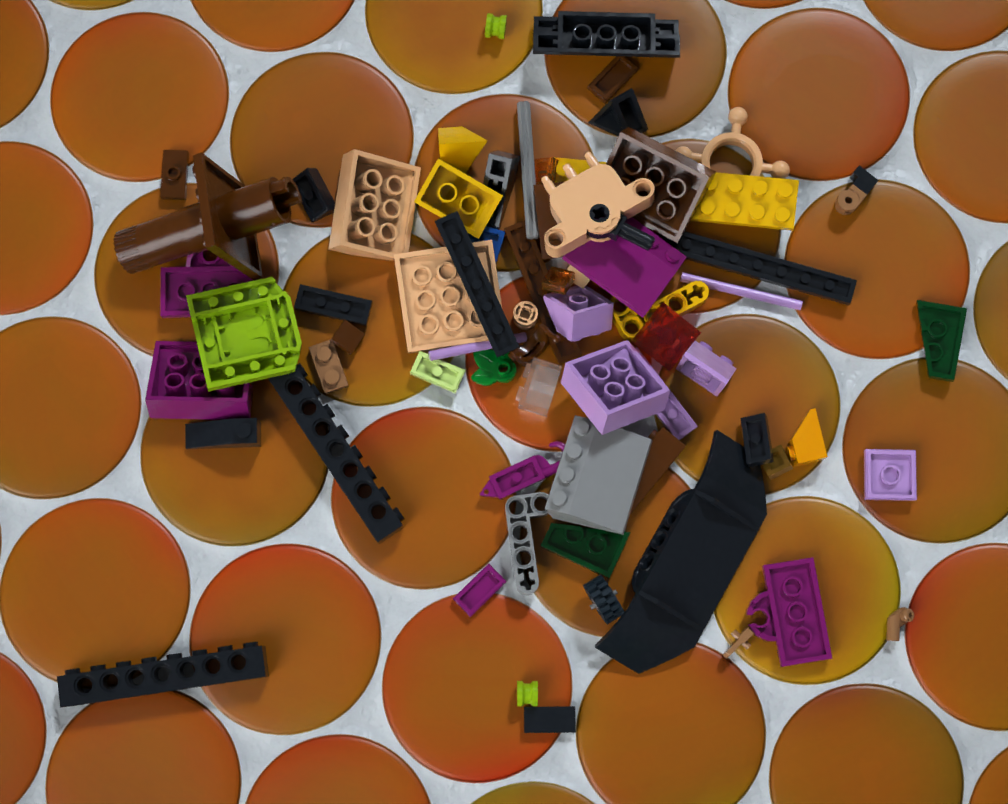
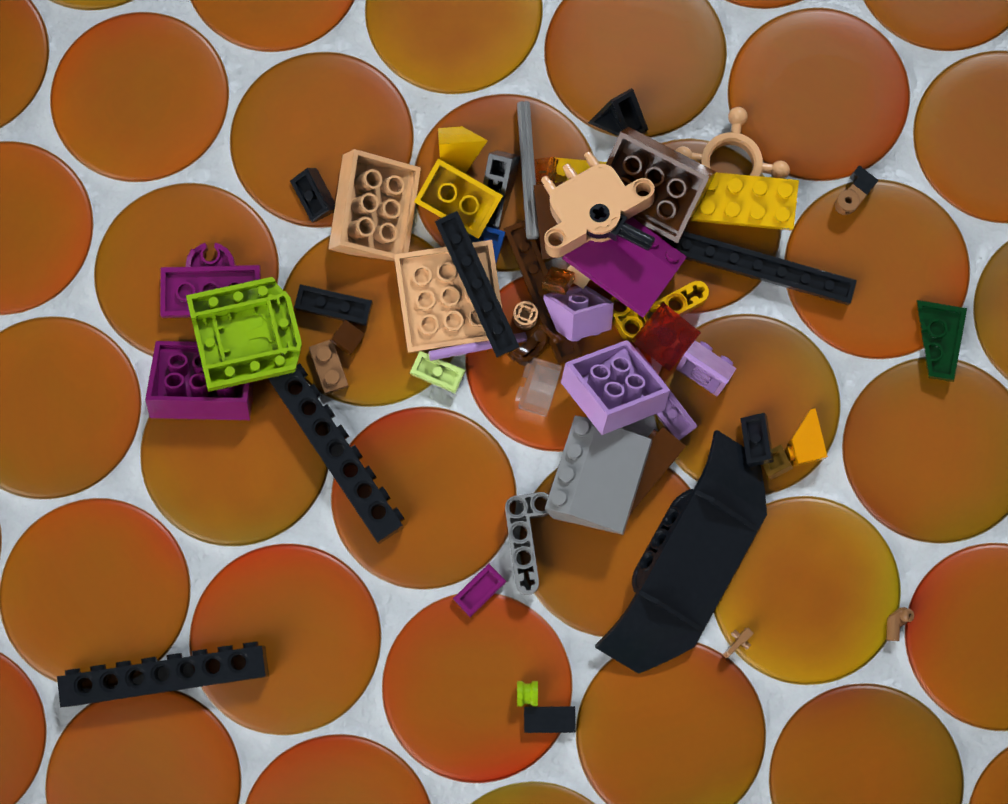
(174, 174): reddish brown plate -> none
(221, 222): reddish brown piece -> none
(223, 434): black slope -> none
(490, 368): green plate -> none
(495, 26): lime wheel -> none
(521, 475): magenta plate -> none
(587, 547): dark green wing -> none
(603, 599): black wheel -> none
(606, 35): black slope -> none
(612, 78): reddish brown tile -> none
(744, 291): lavender piece -> none
(792, 612): magenta plate -> none
(890, 475): lavender plate -> none

